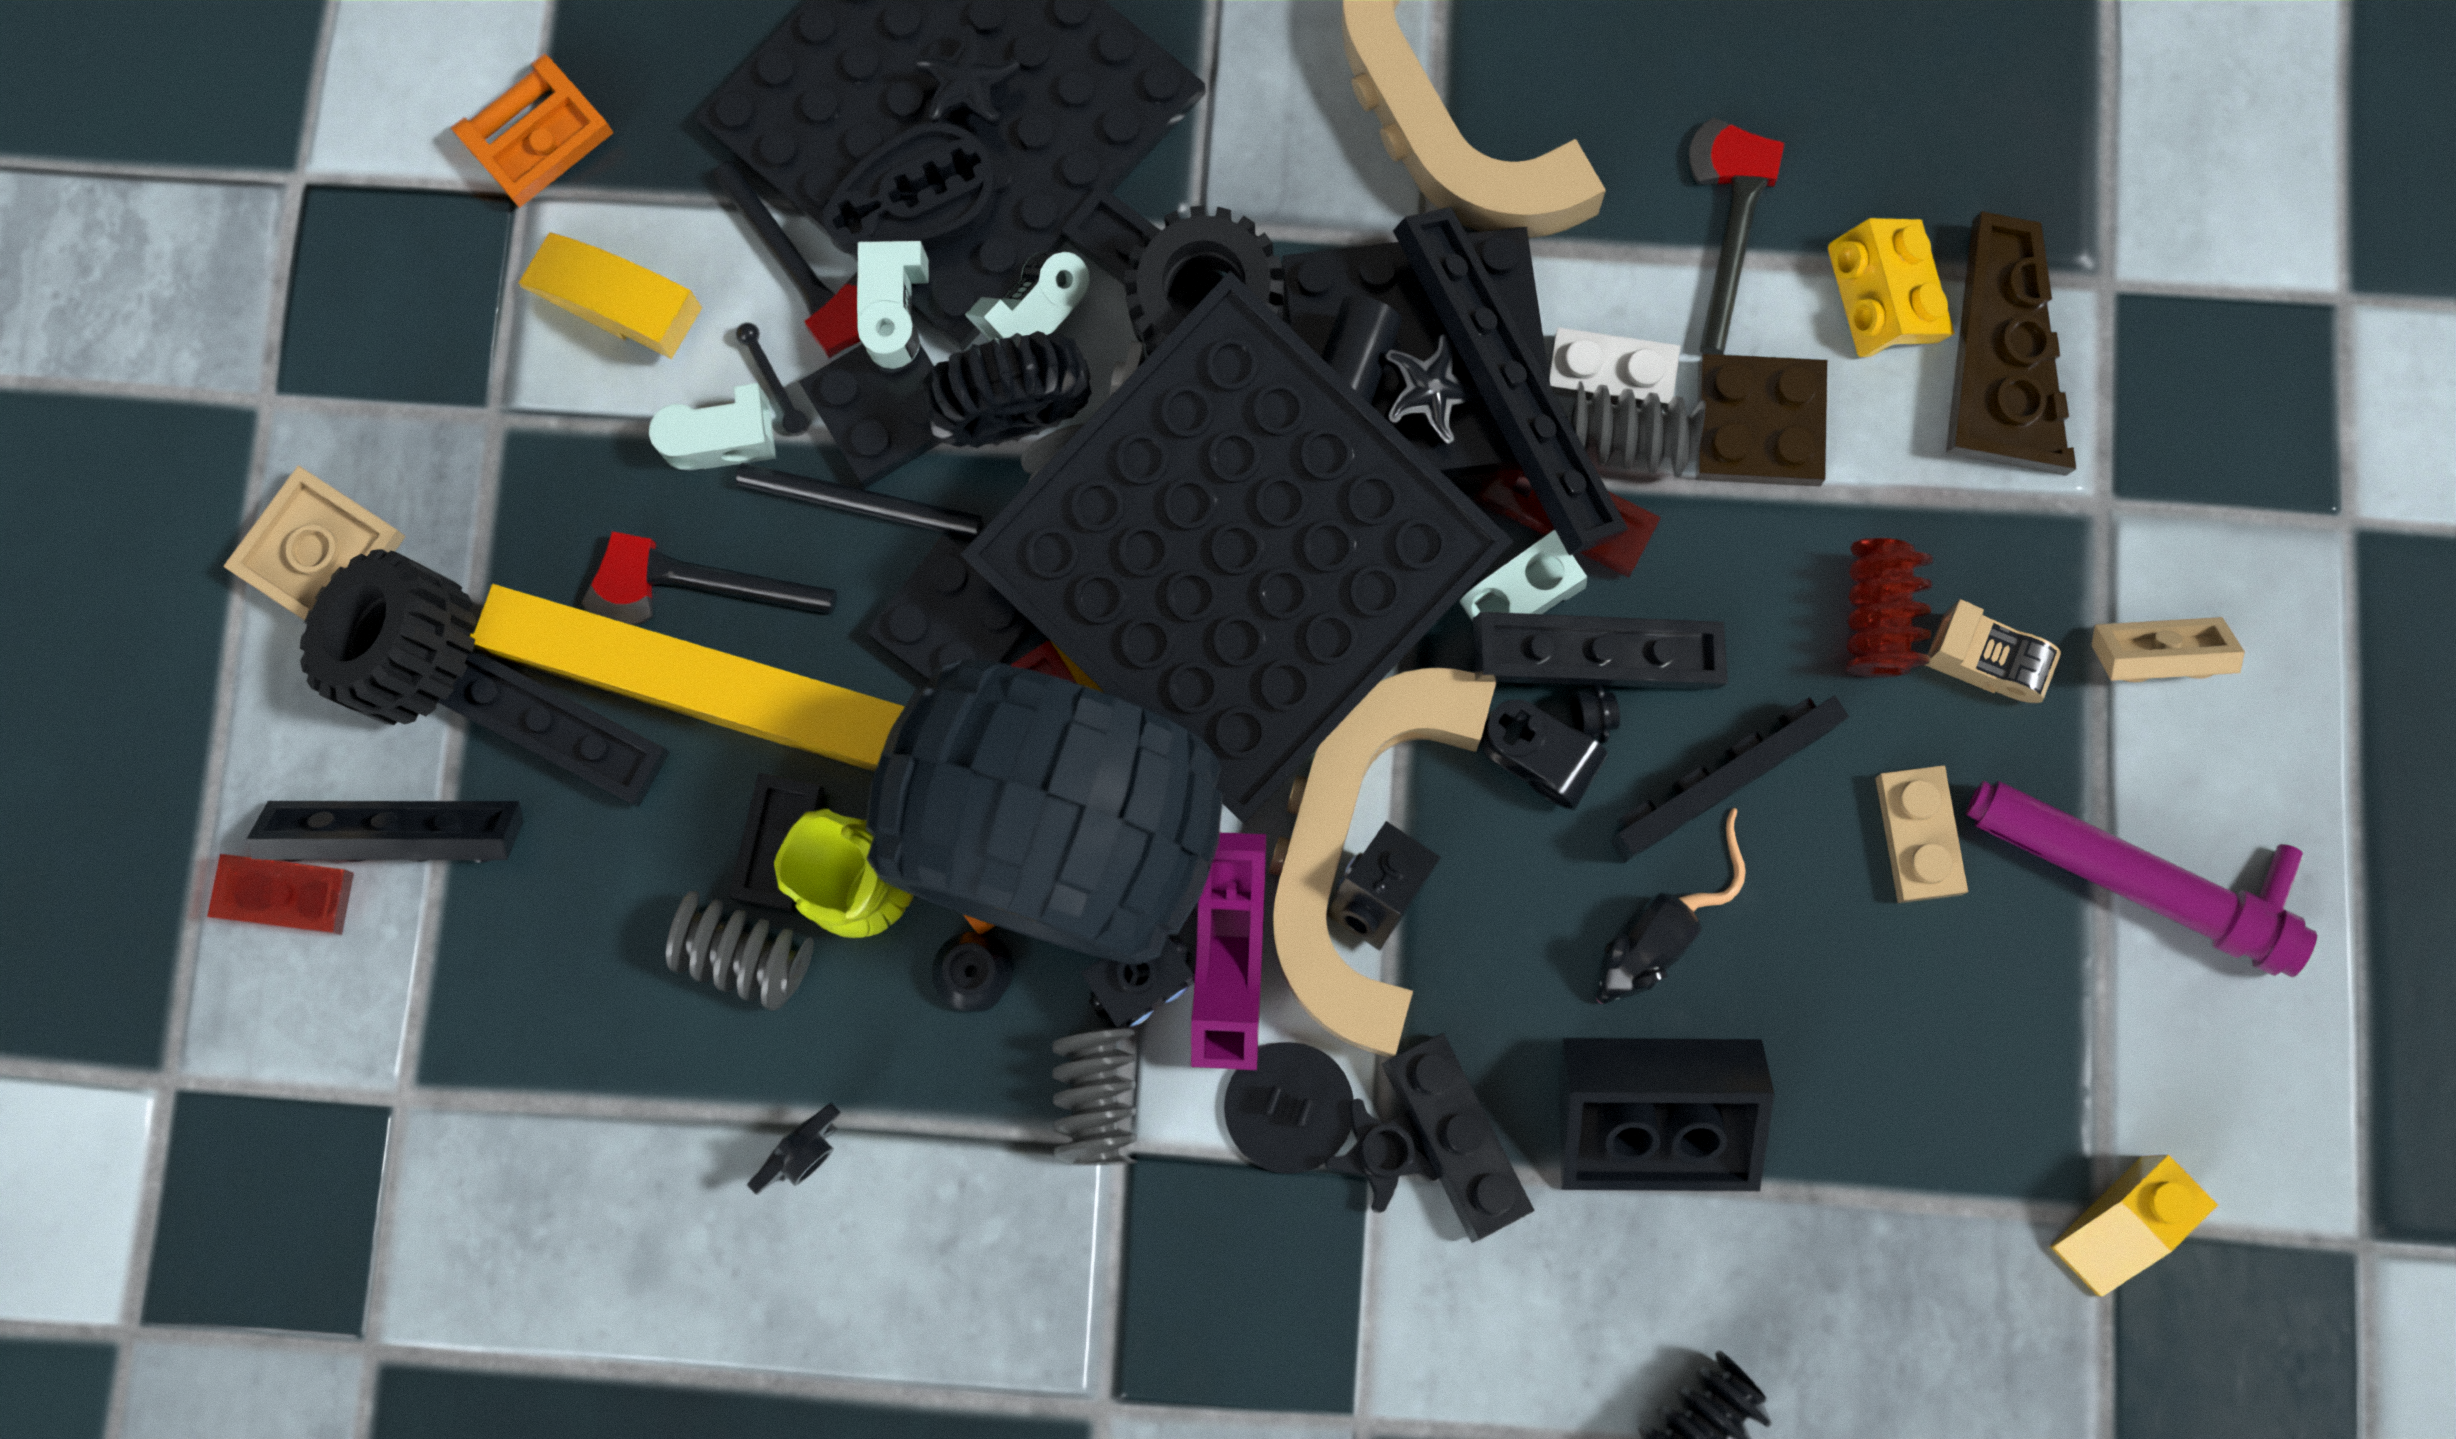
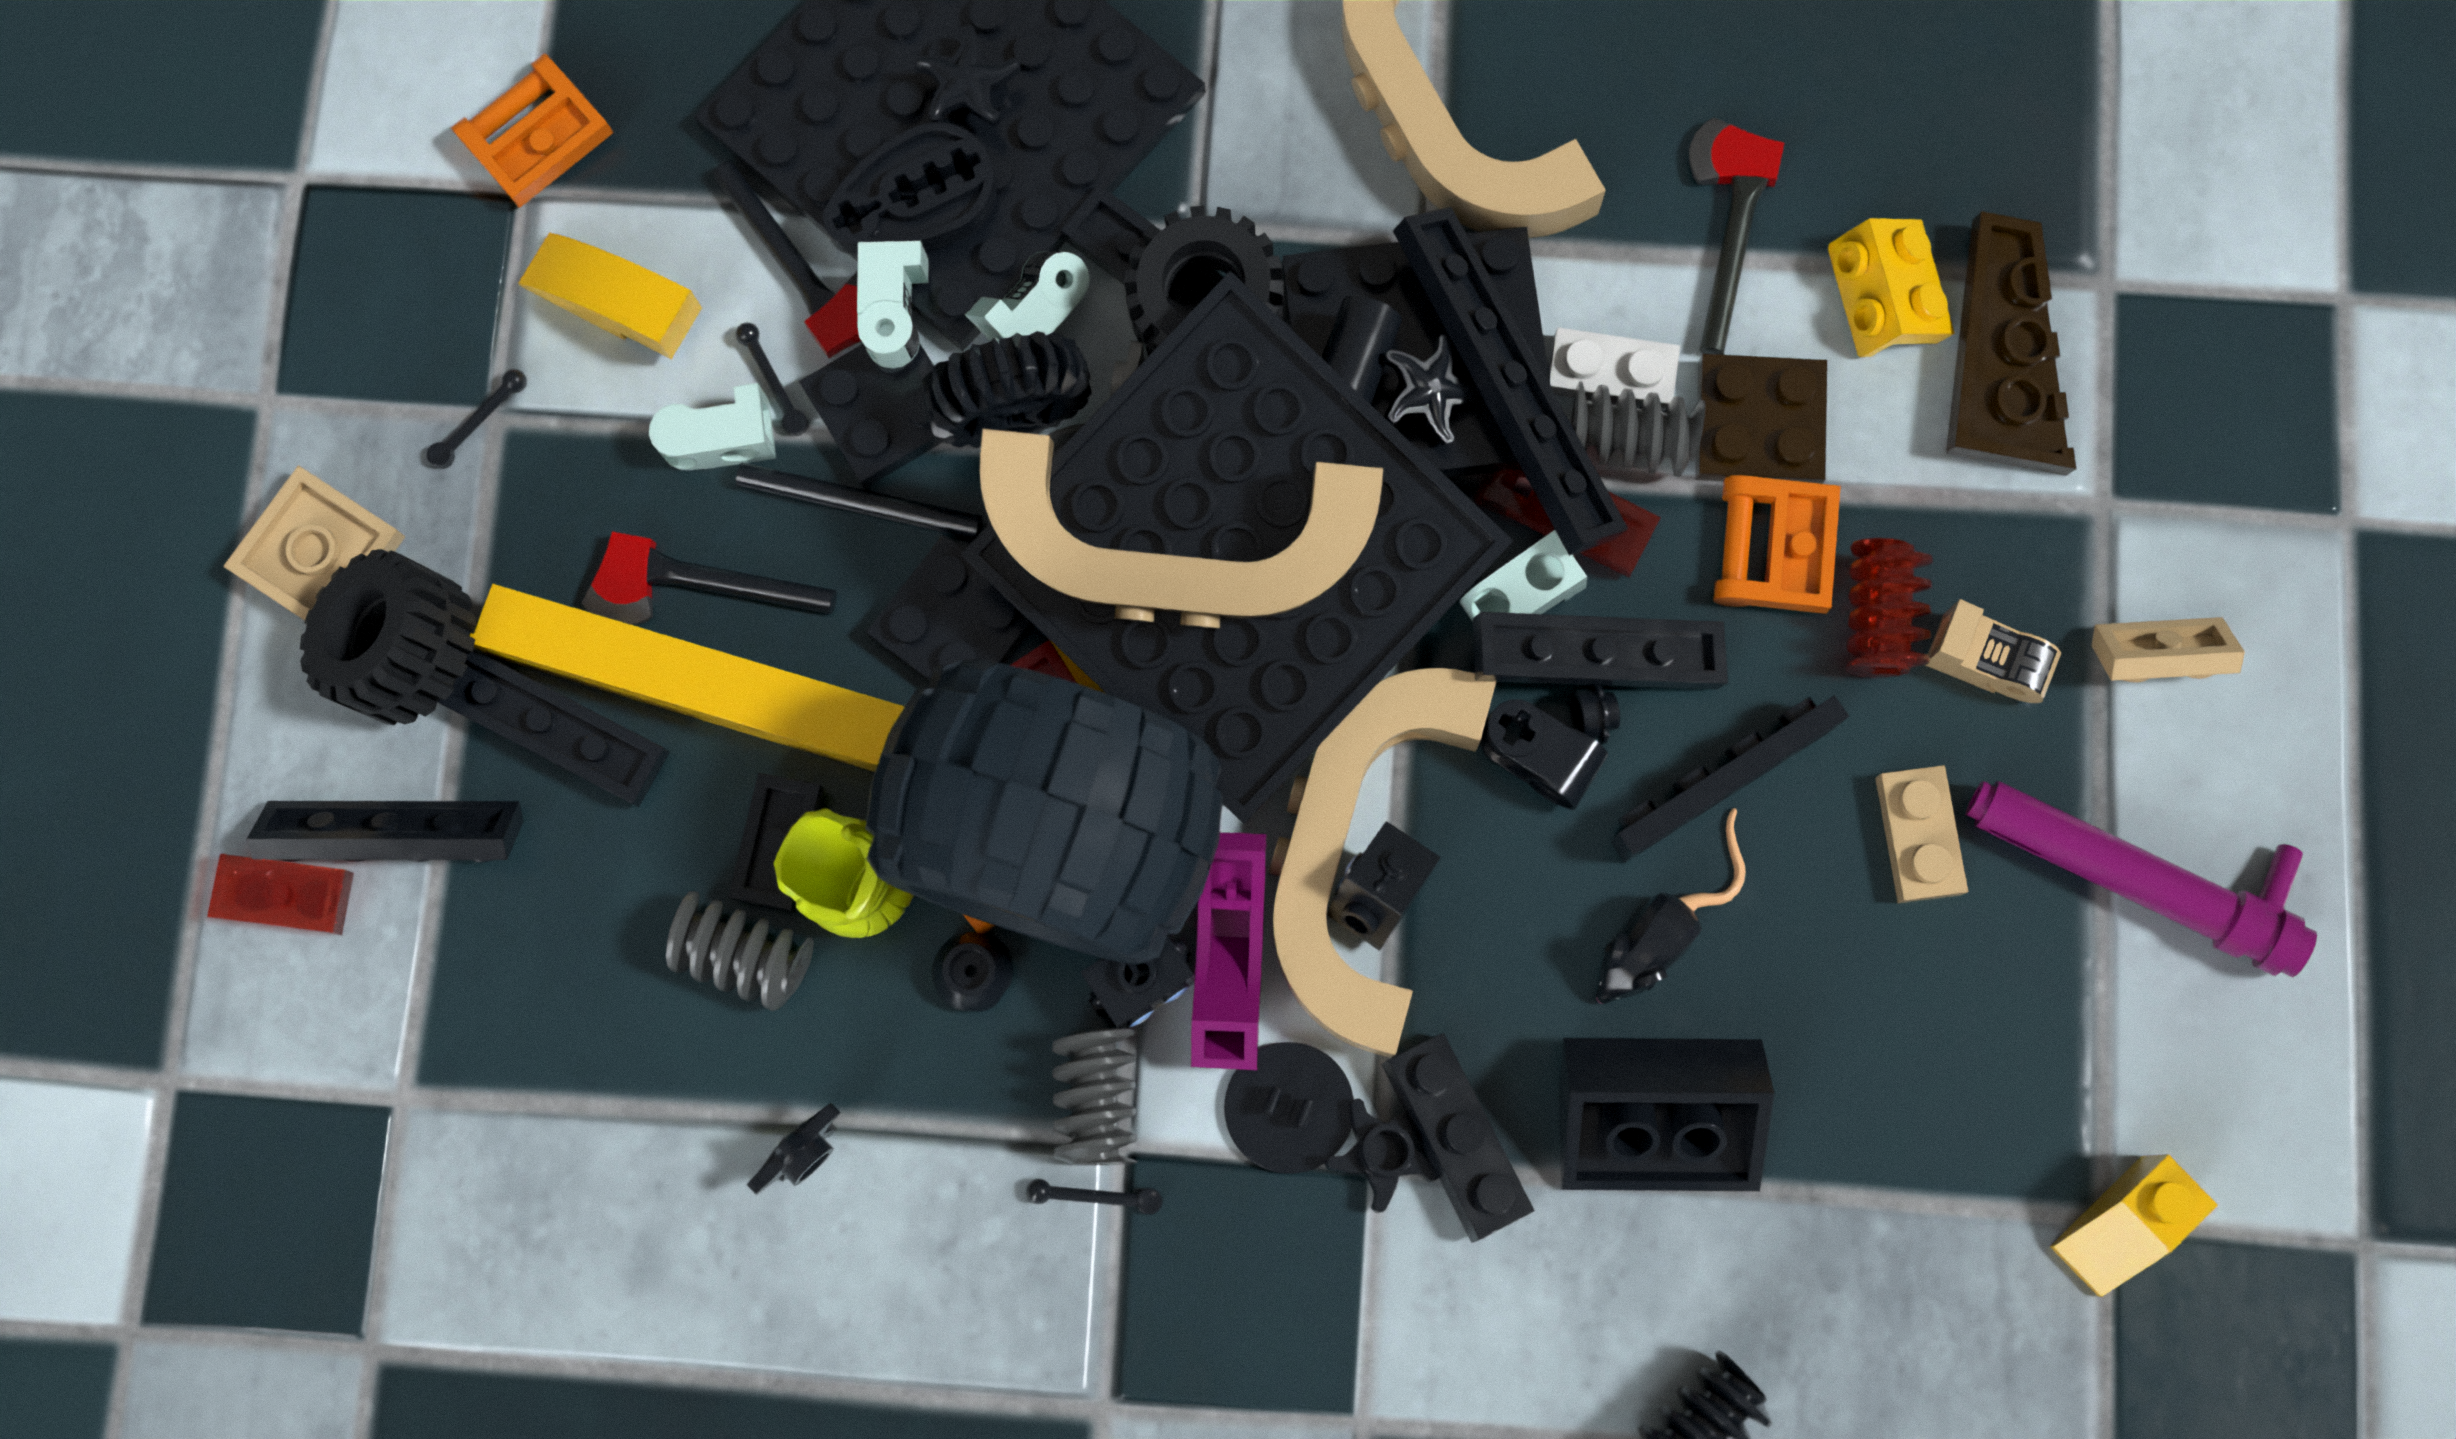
(442, 454): none -> black hinge
(1019, 505): none -> tan arch
(1148, 1200): none -> black hinge
(1798, 550): none -> orange plate

